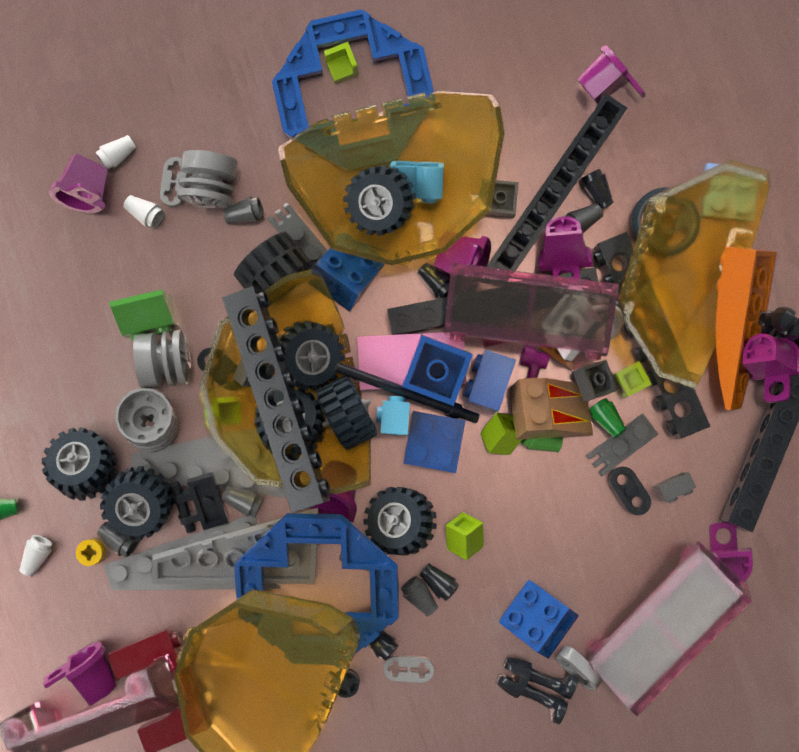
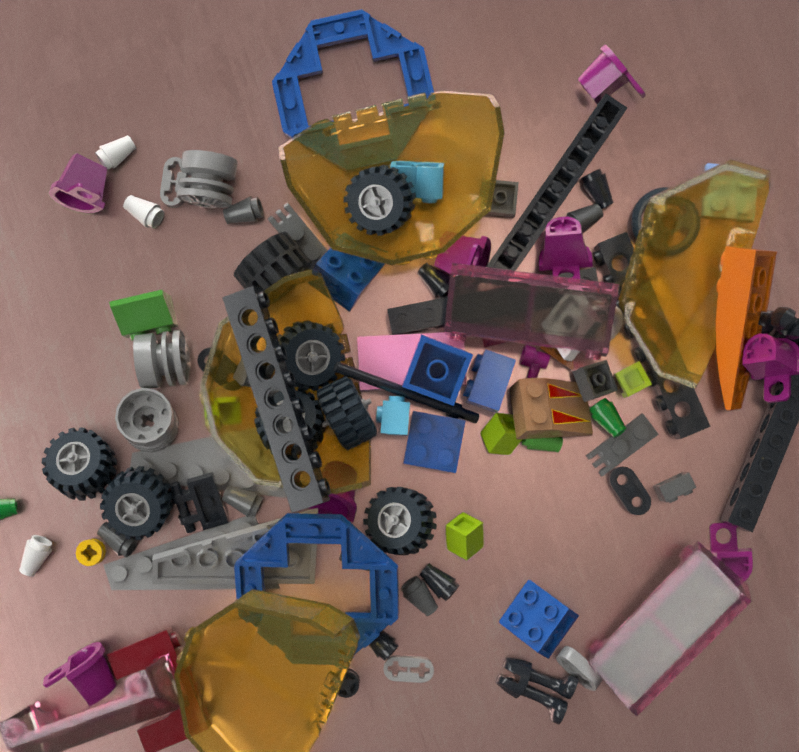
(341, 62): lime panel -> none

